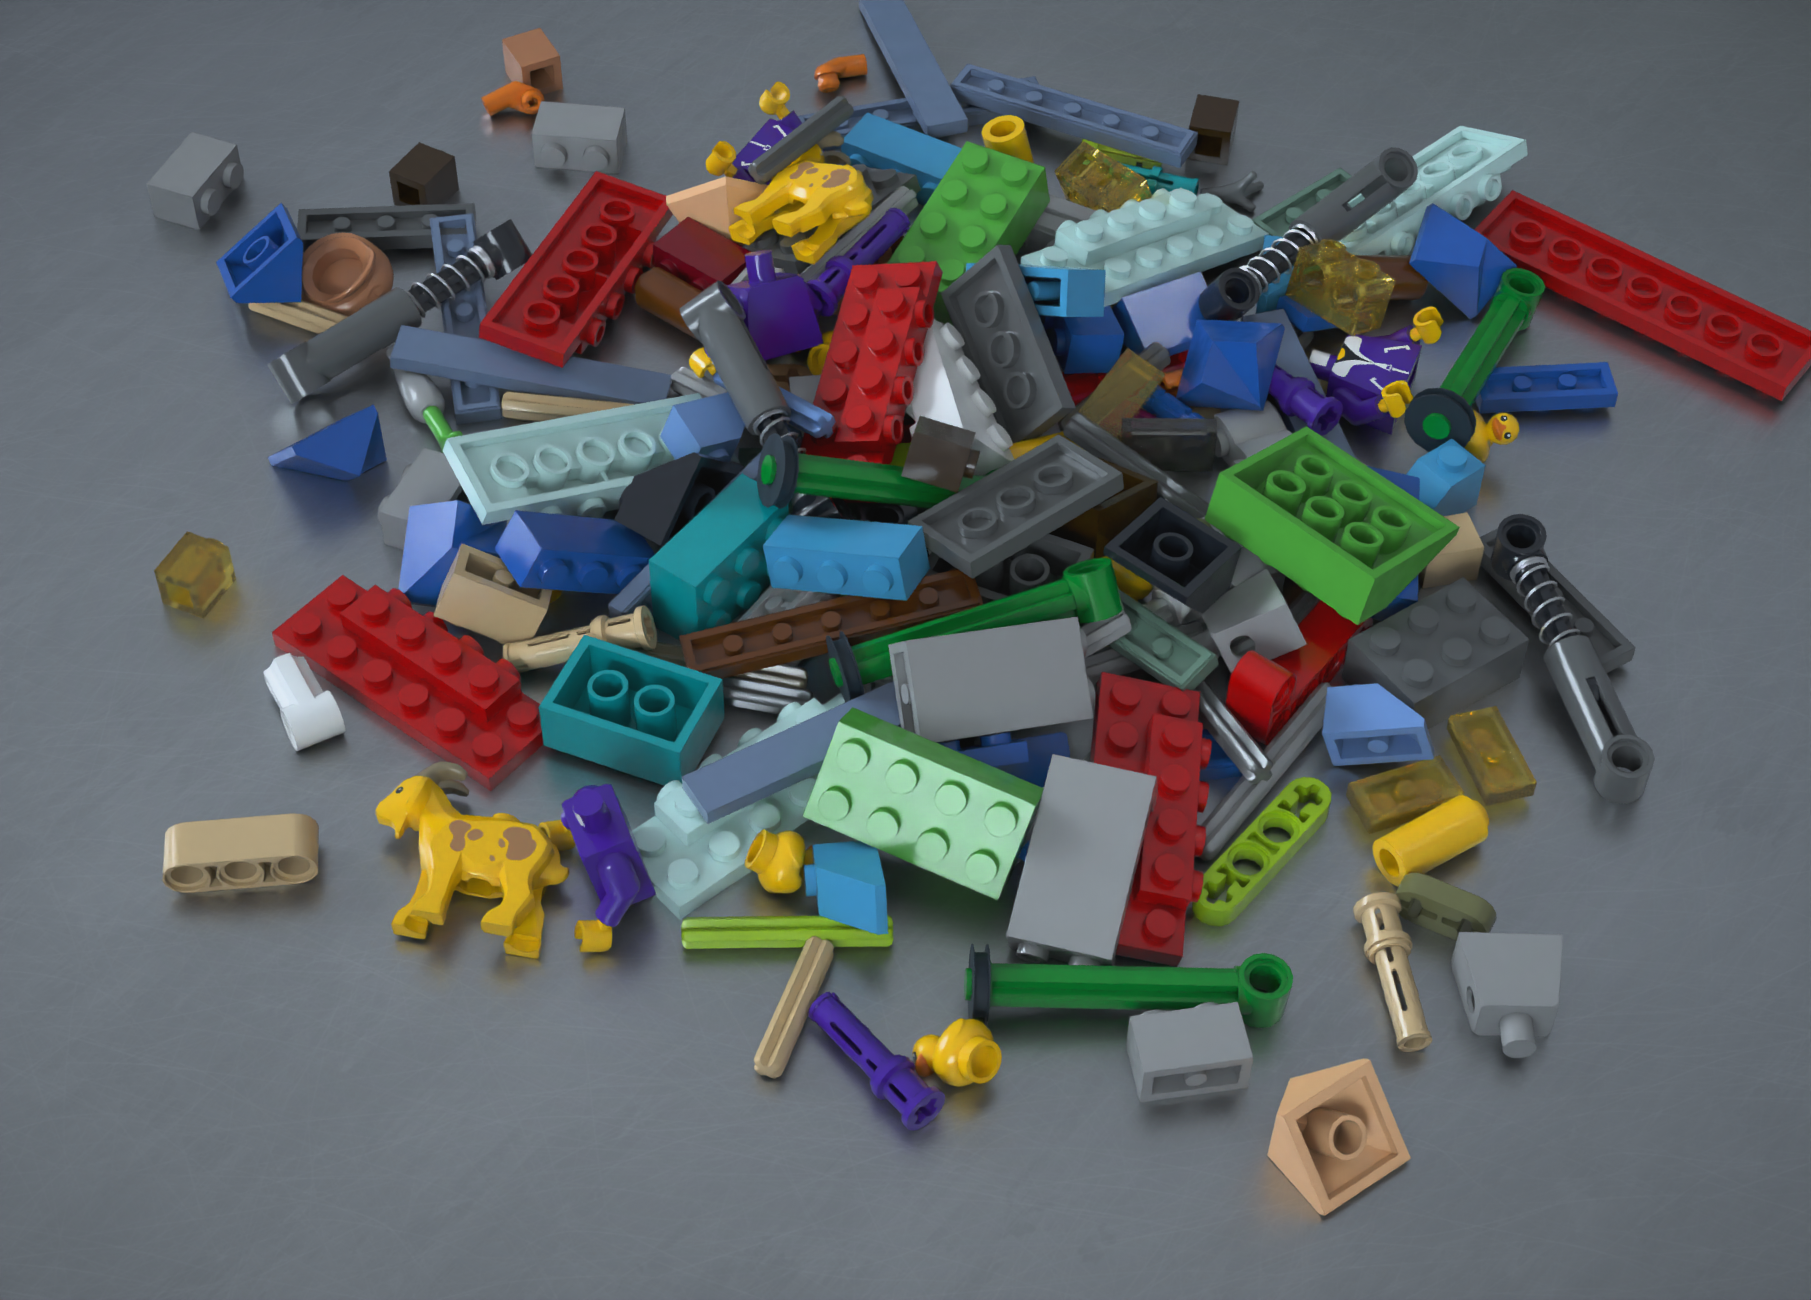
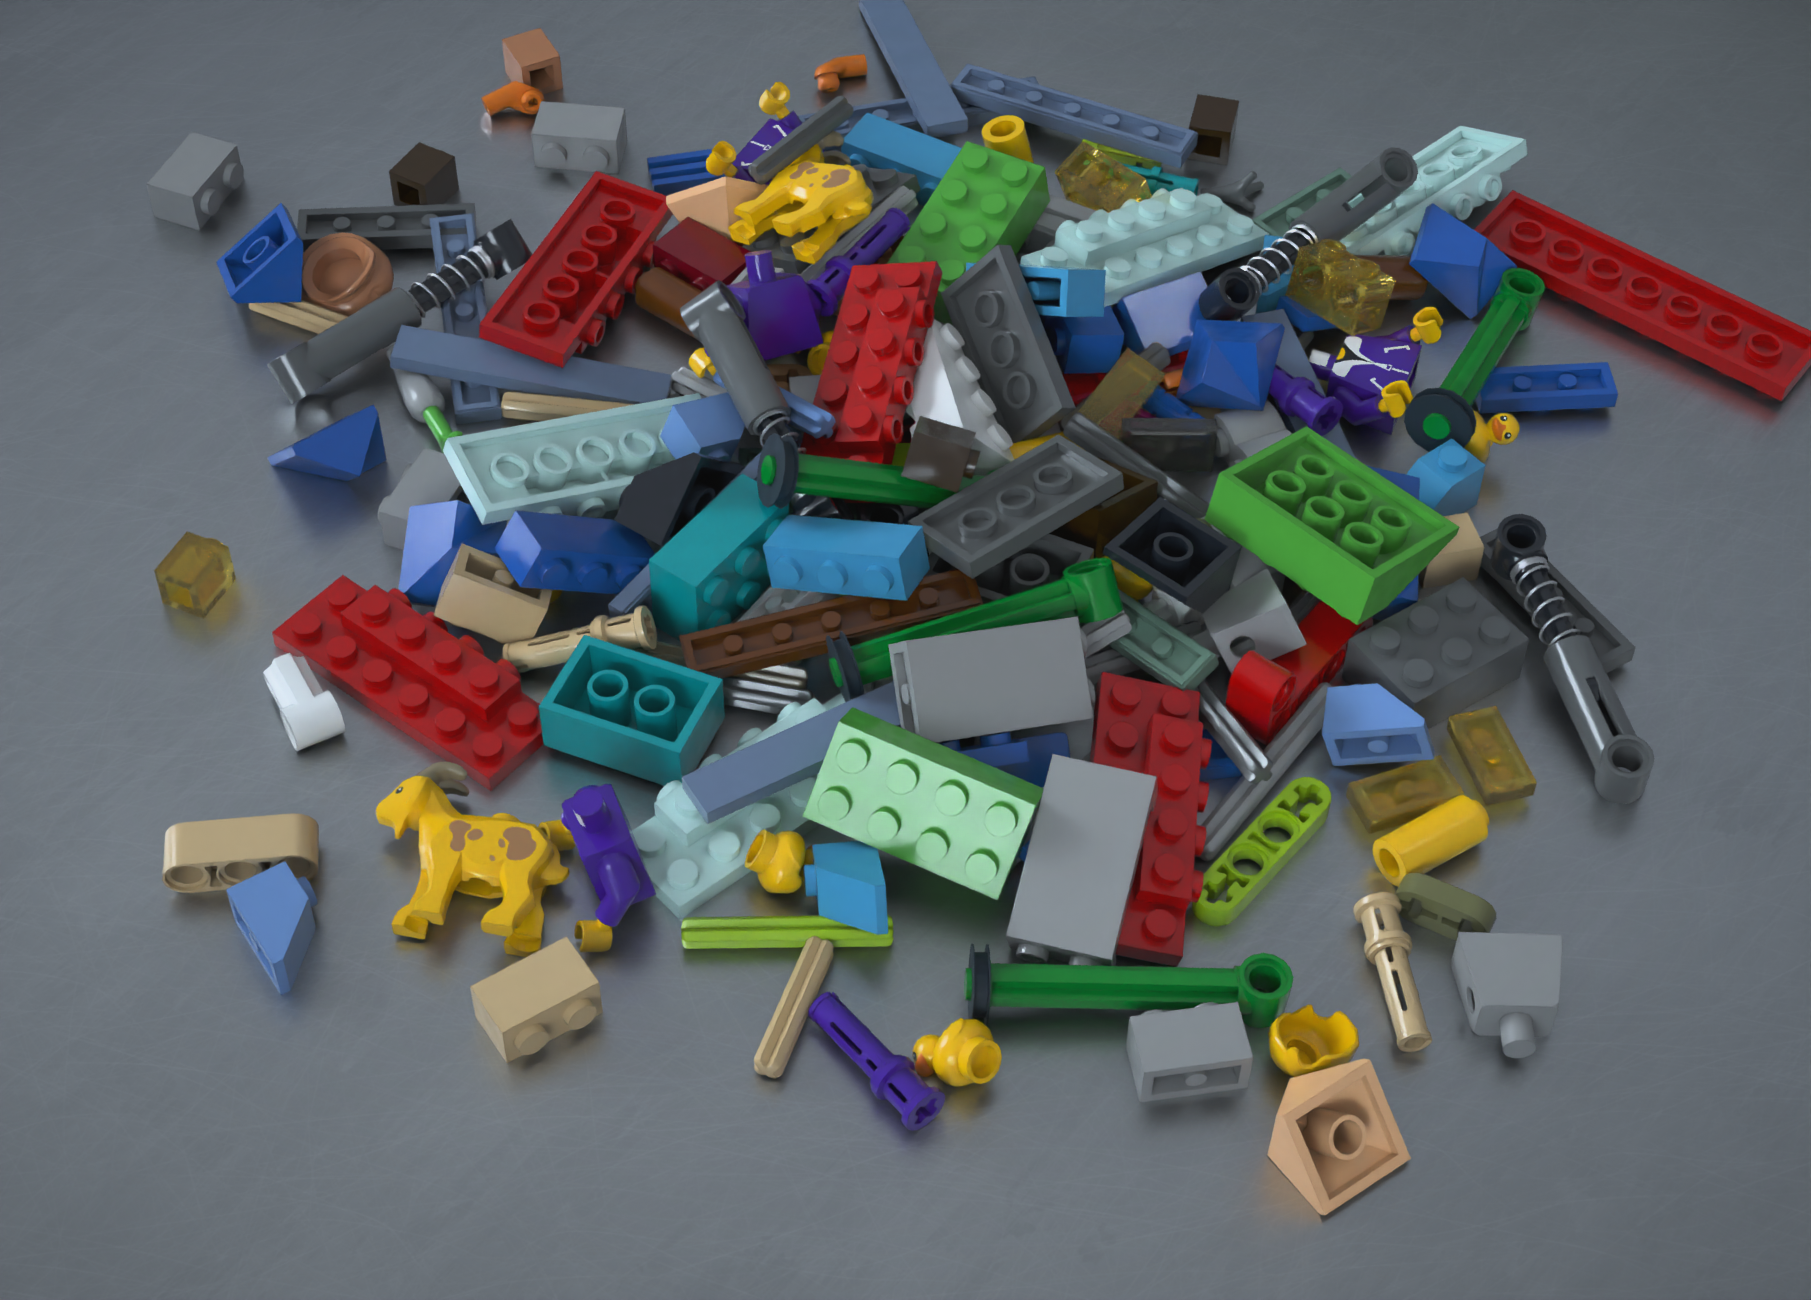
(276, 920): none -> medium blue slope
(537, 1000): none -> tan brick
(679, 171): none -> blue tile
(1309, 1043): none -> yellow hair

